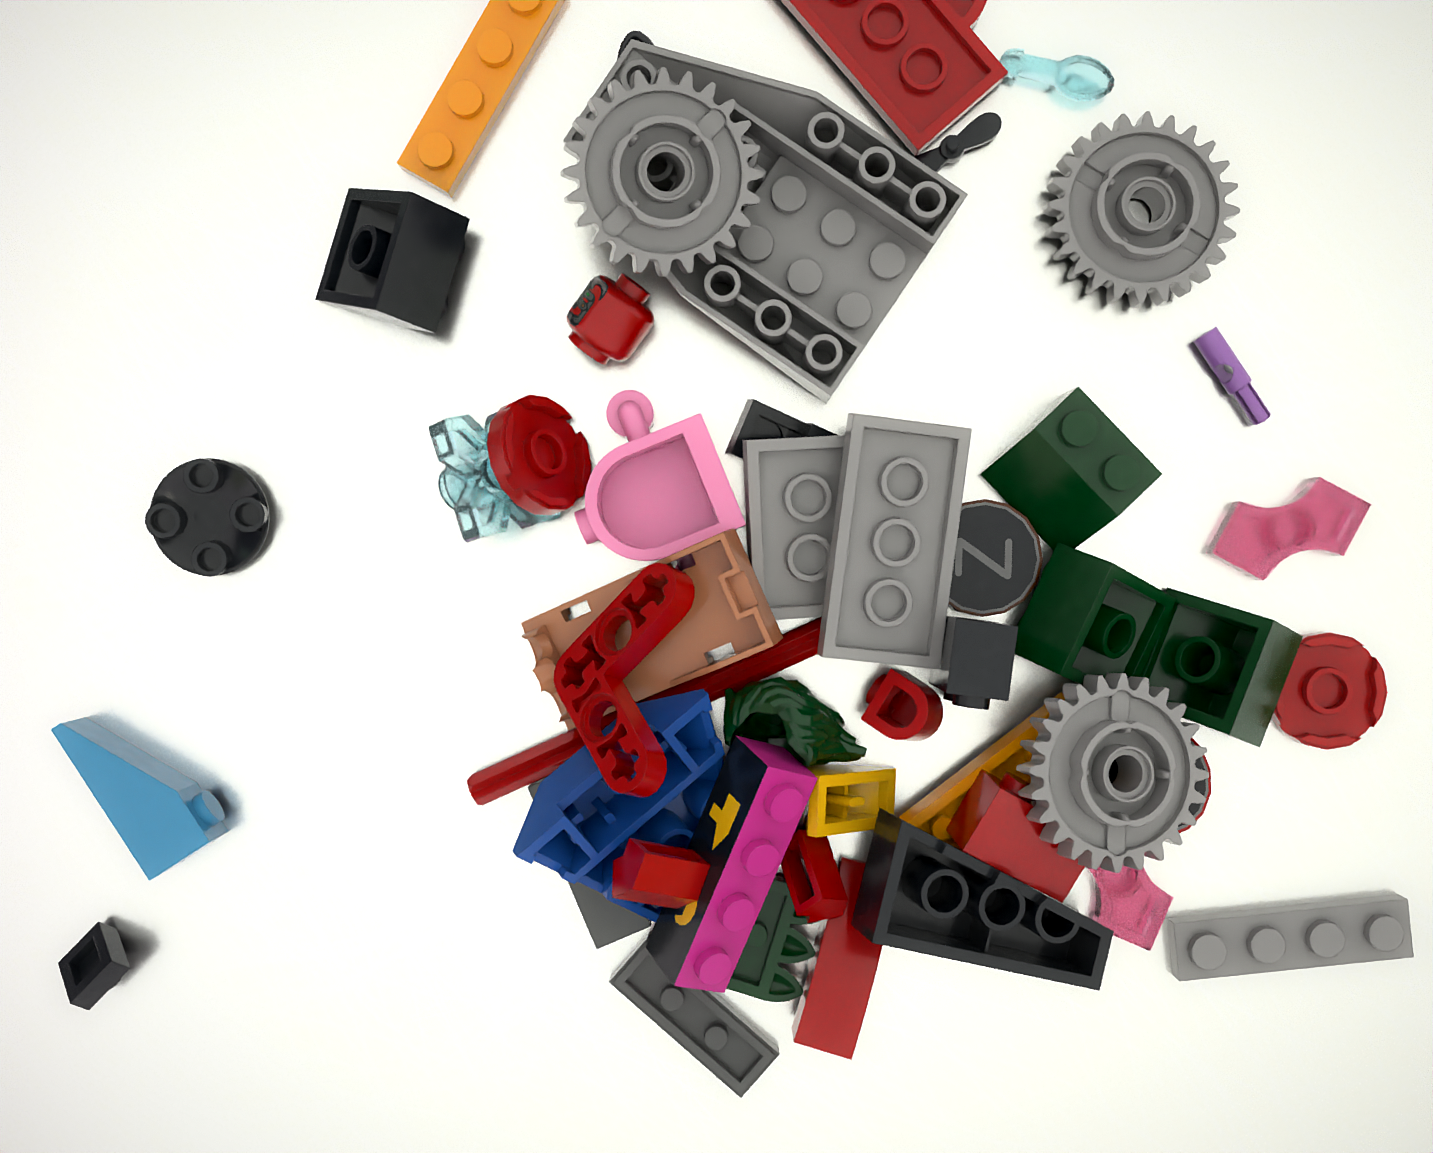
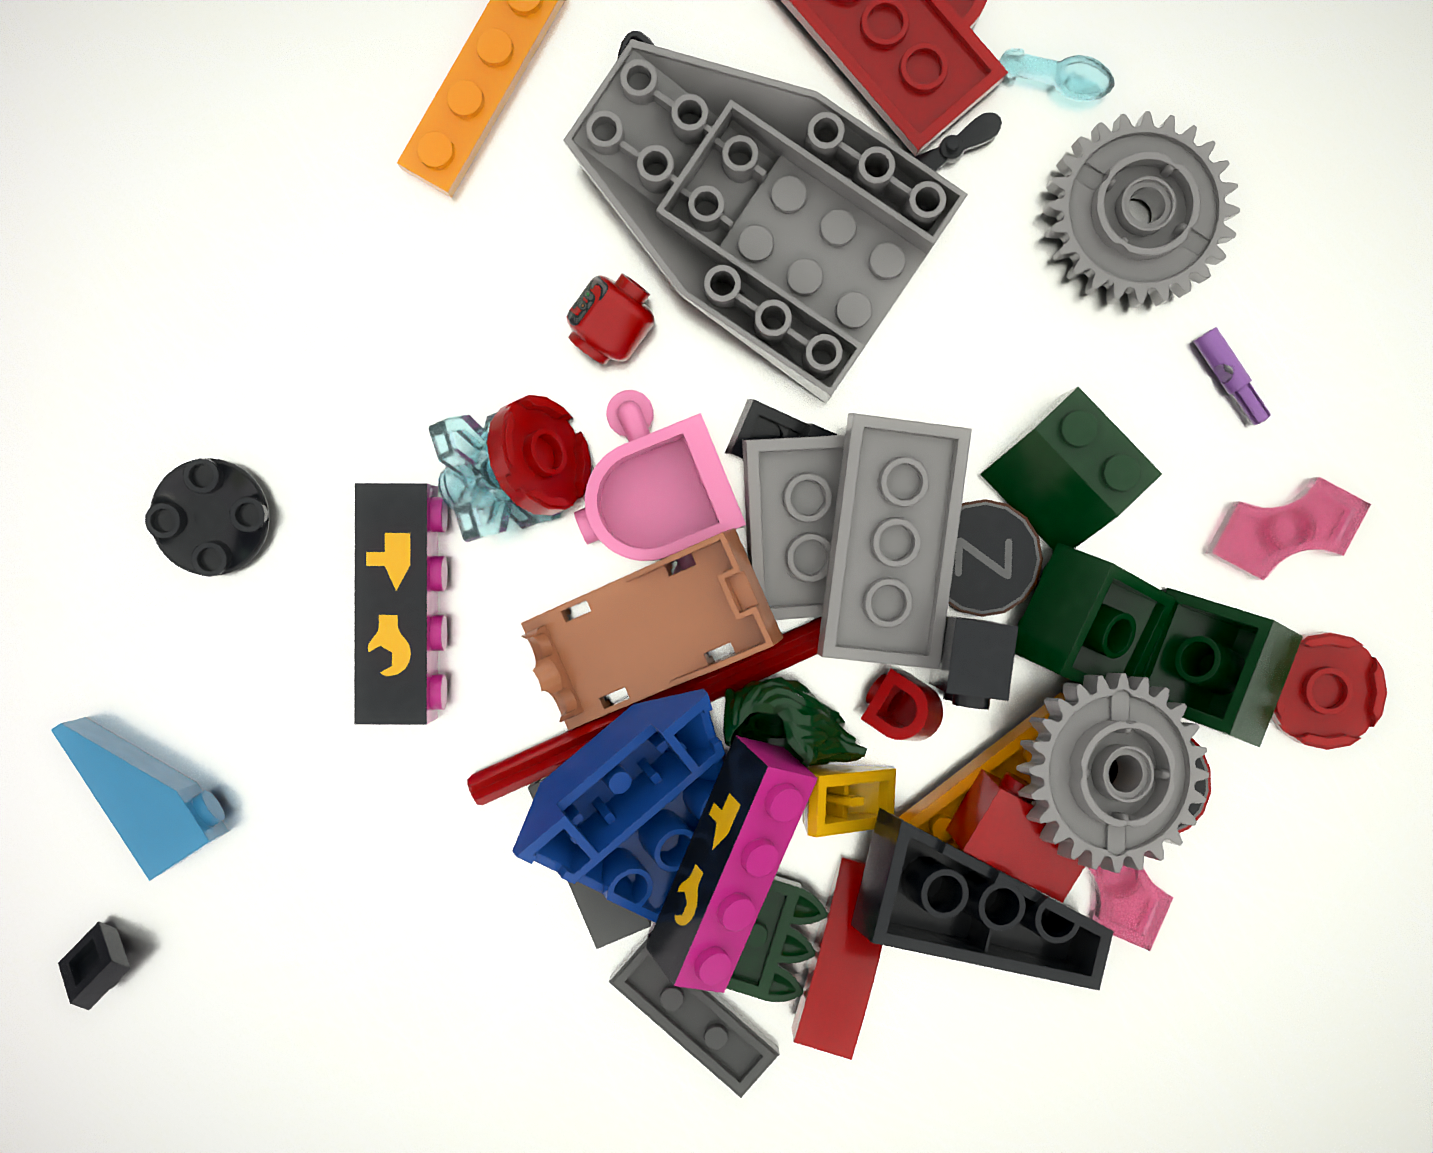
(393, 258): black slope -> none
(398, 604): none -> black brick
(604, 682): red beam -> none
(658, 874): red piece -> none
(698, 142): light grey gear -> none
(830, 896): red piece -> none
(1290, 937): light grey plate -> none

